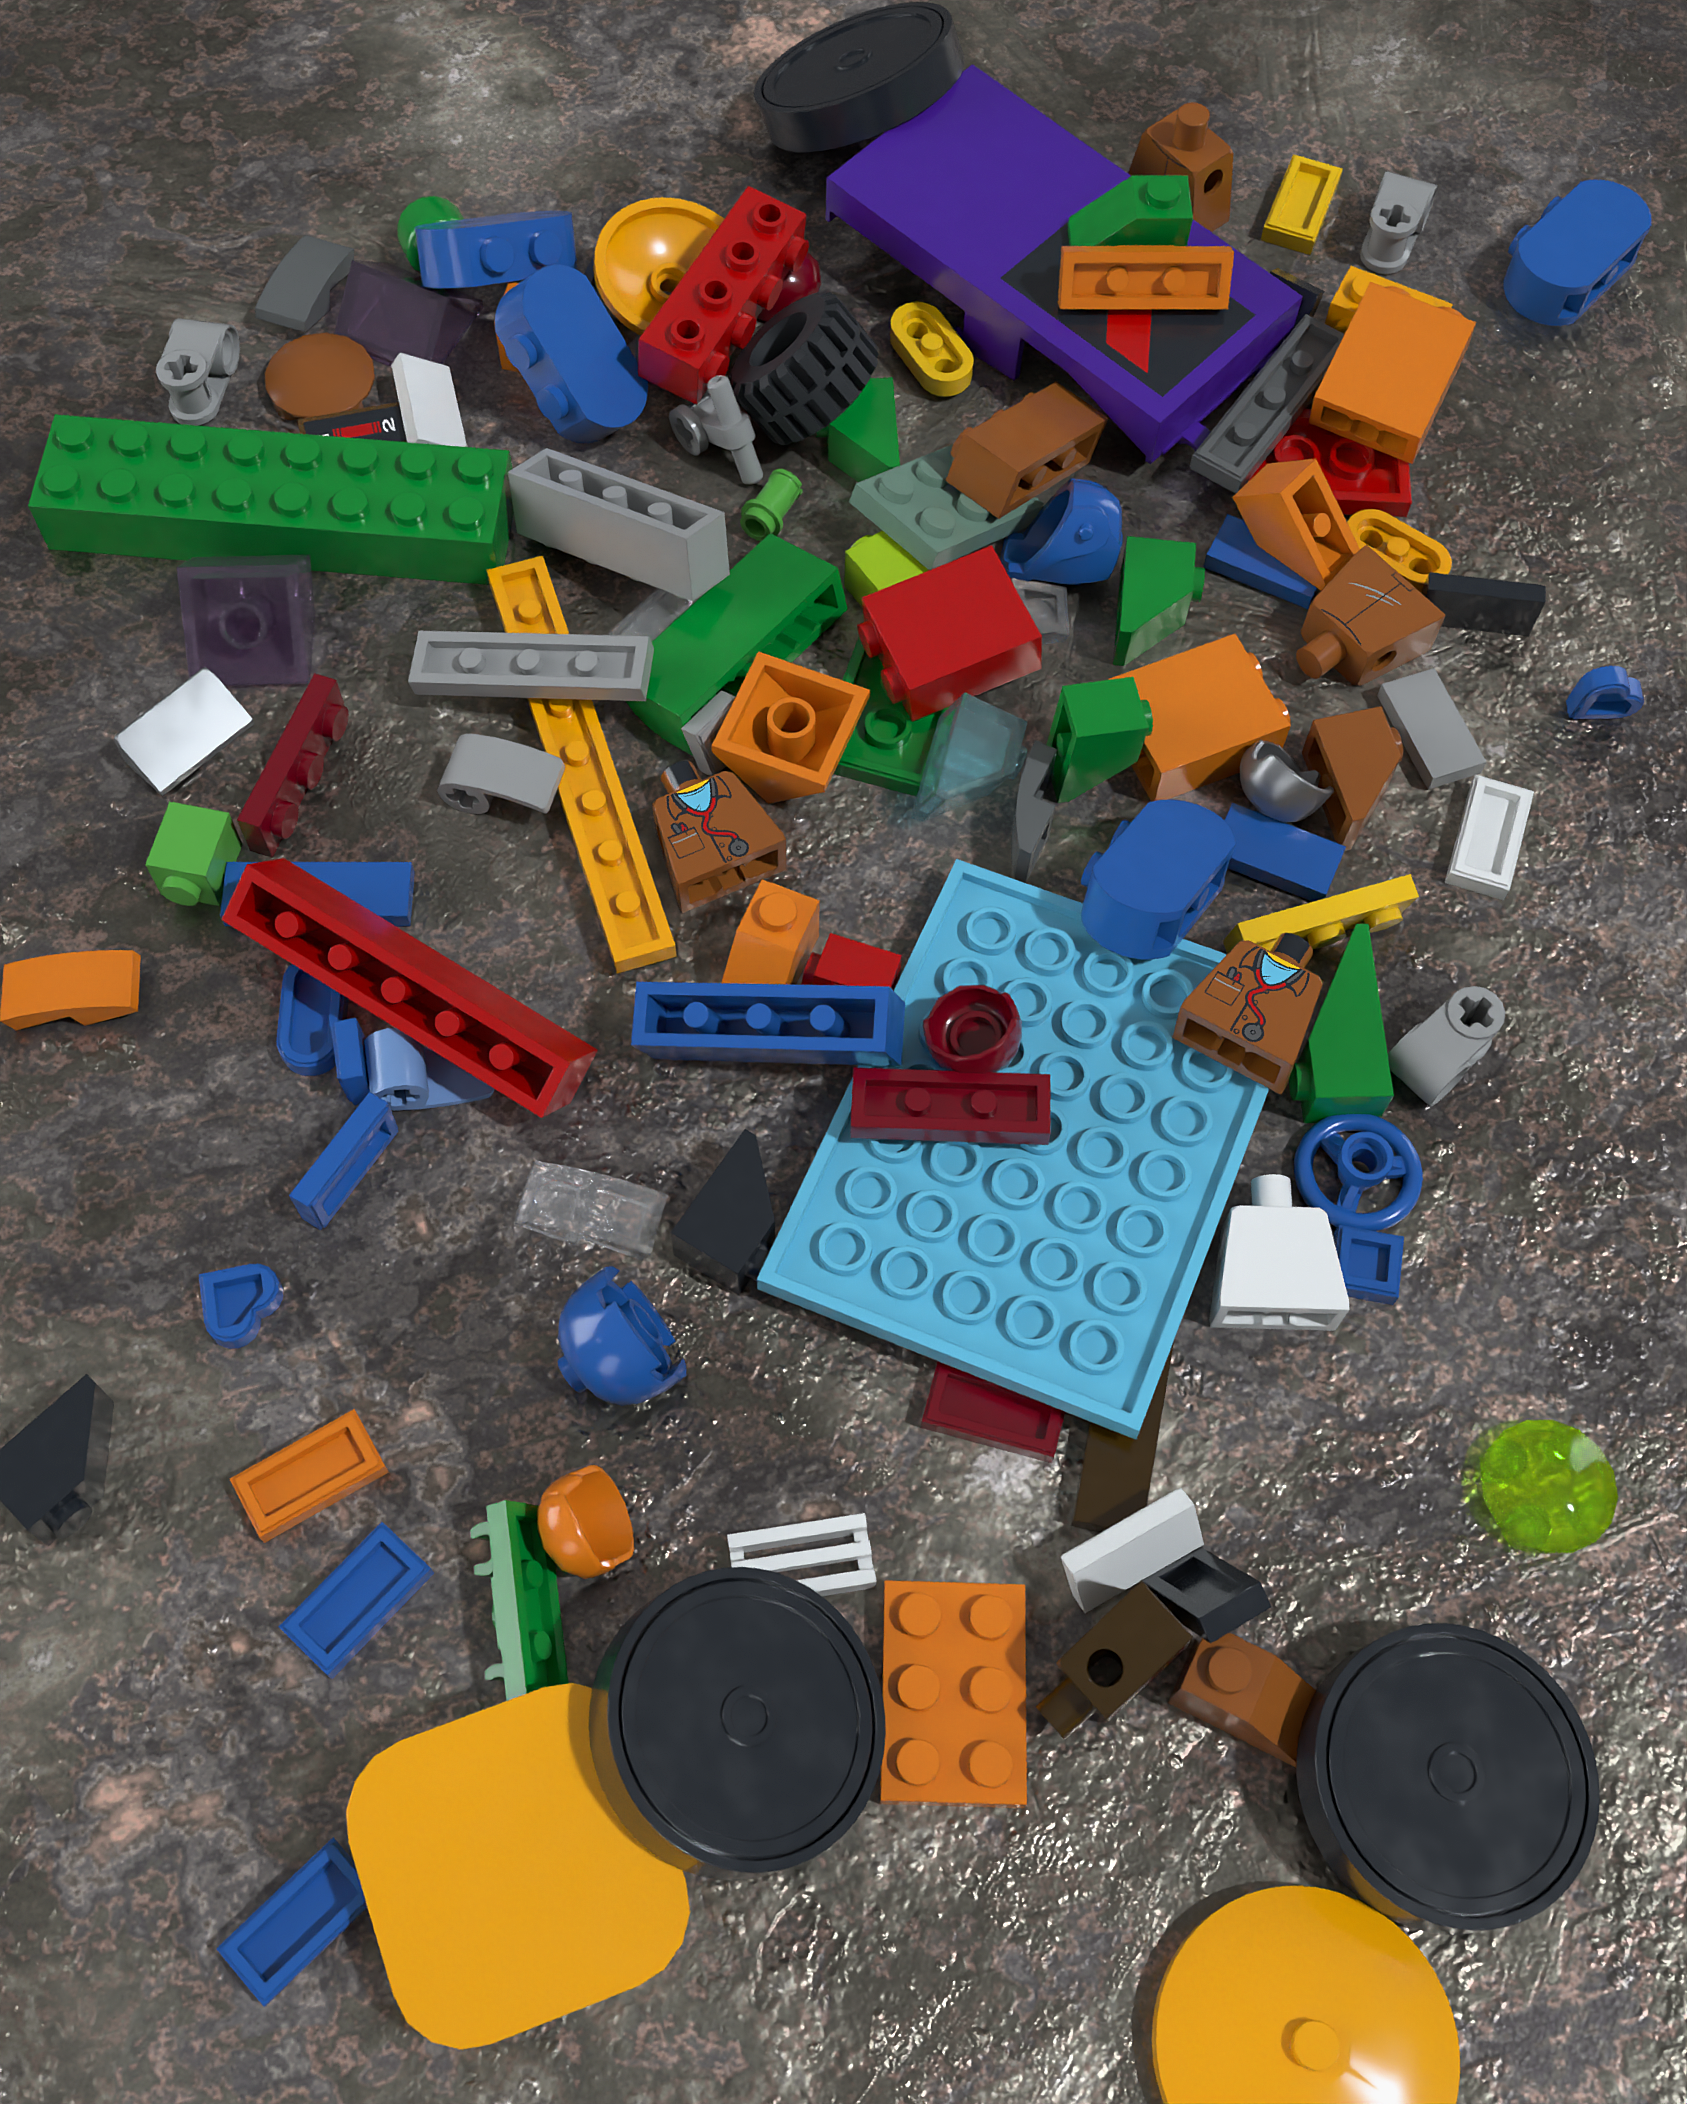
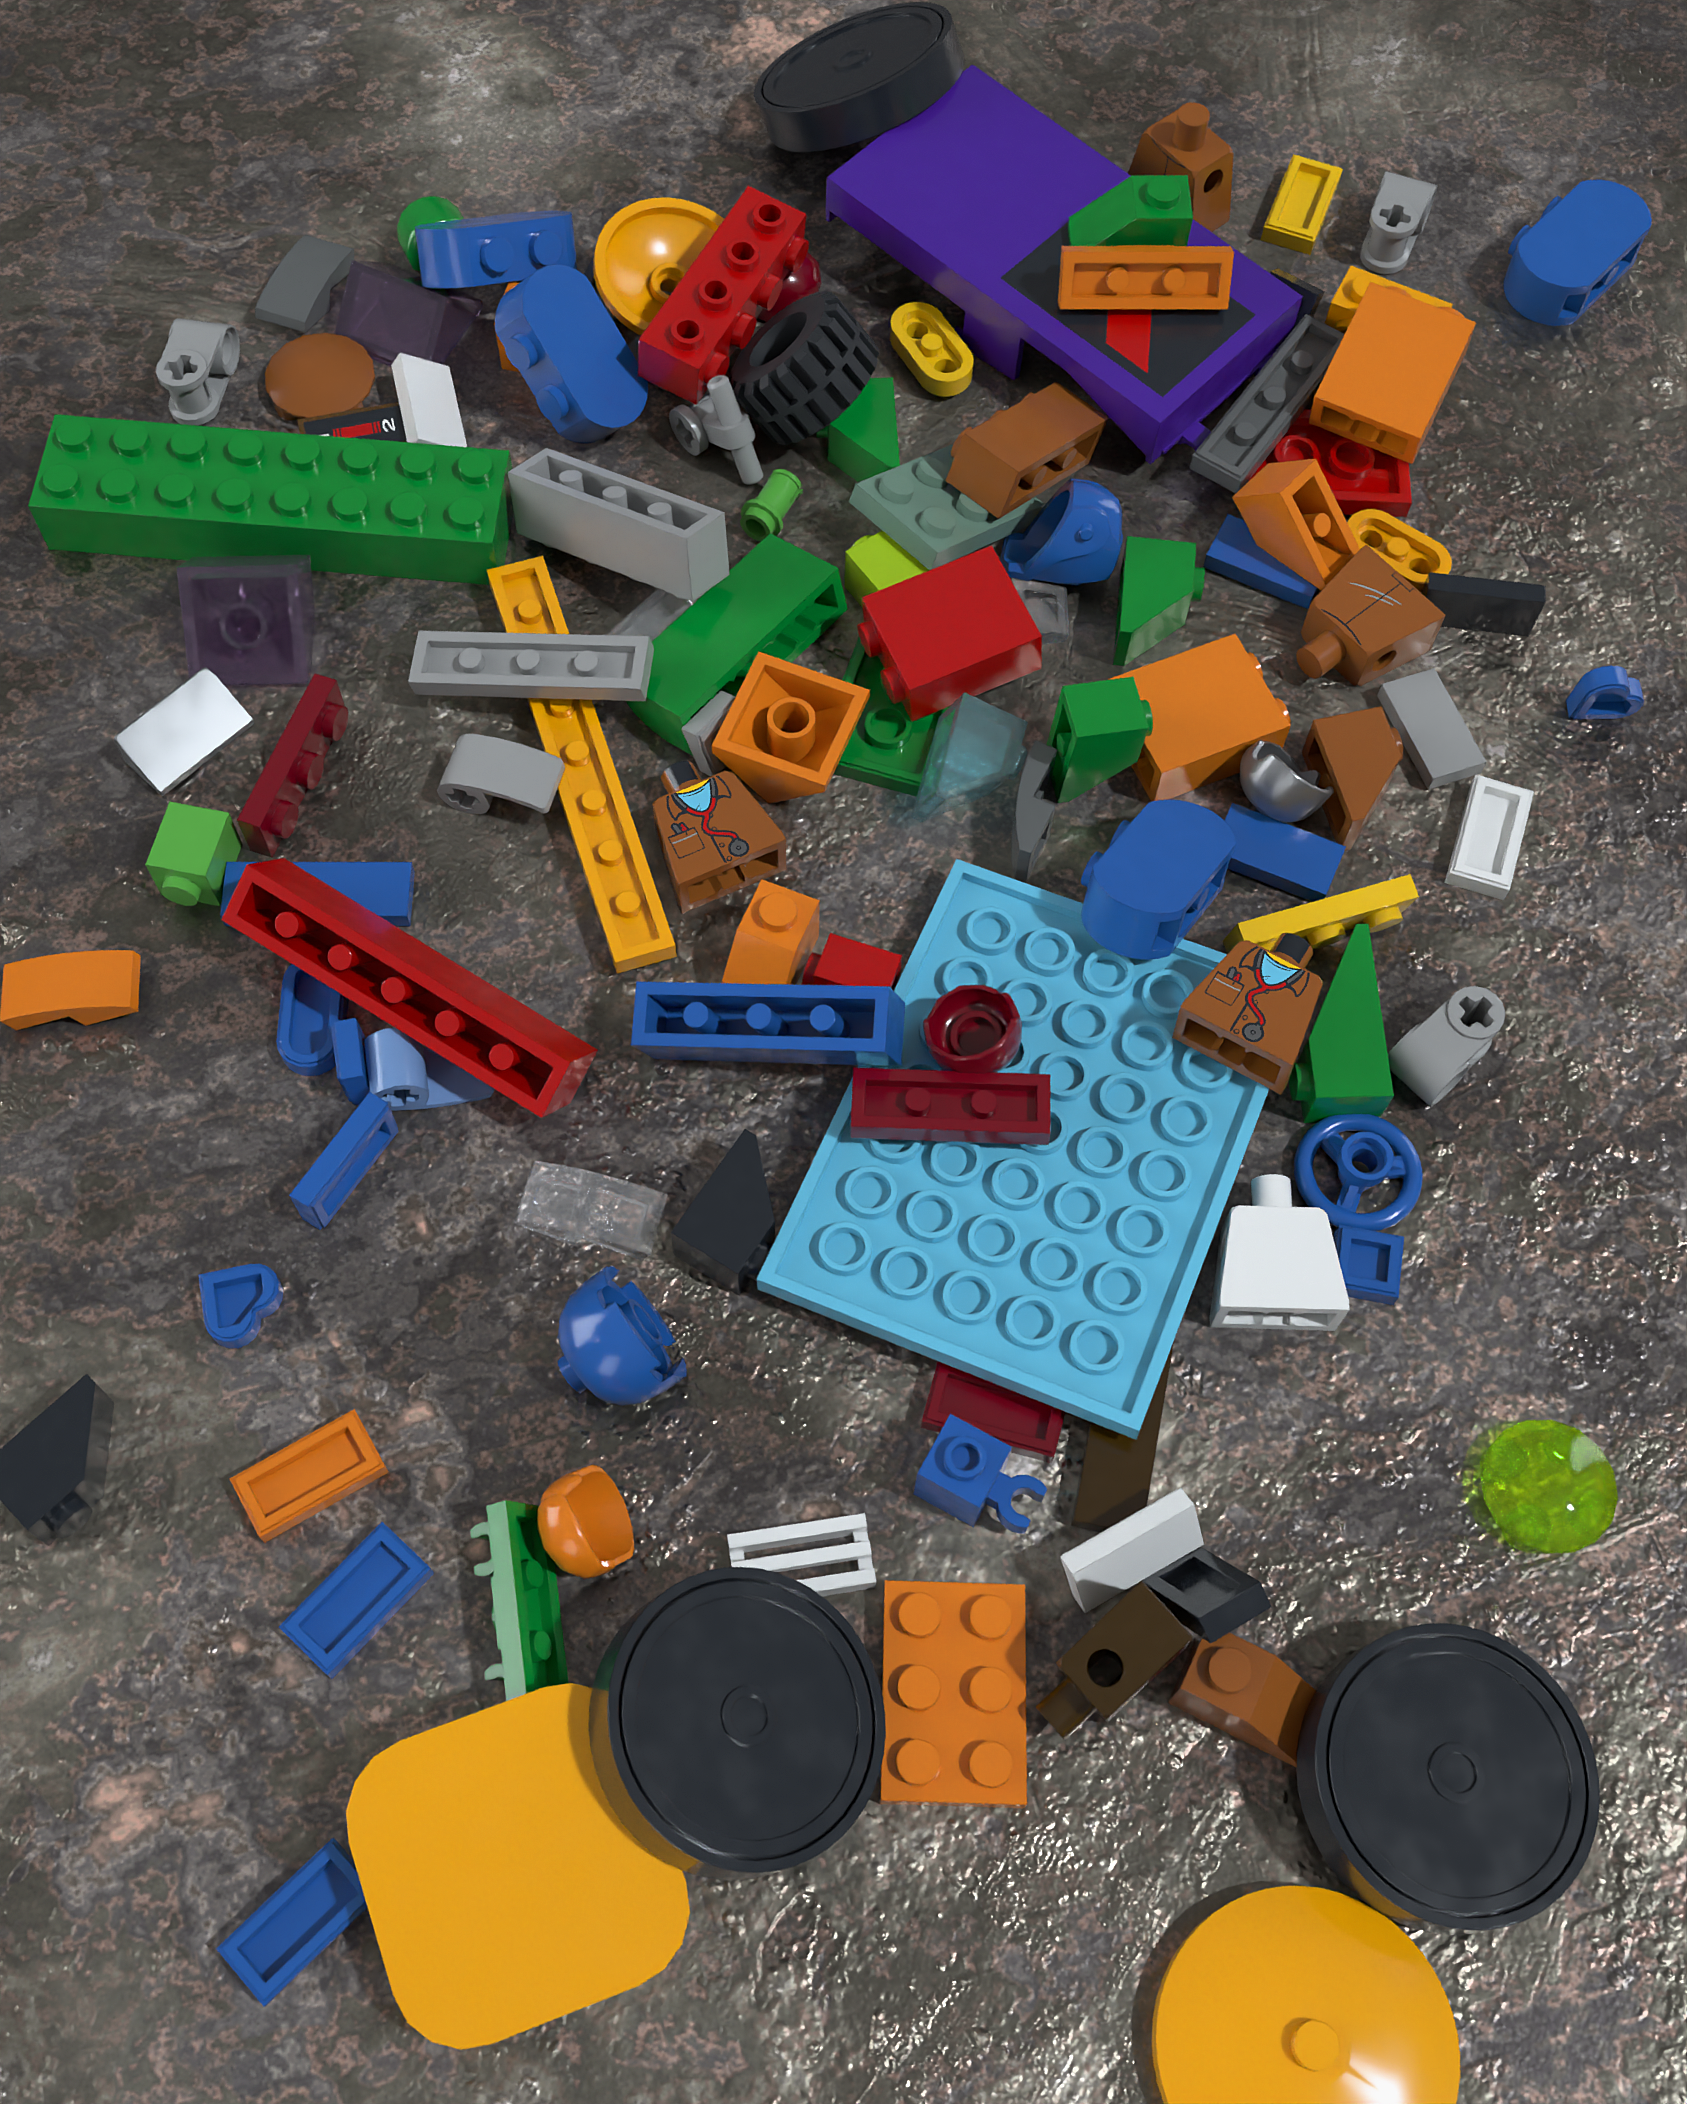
(967, 1474): none -> blue brick

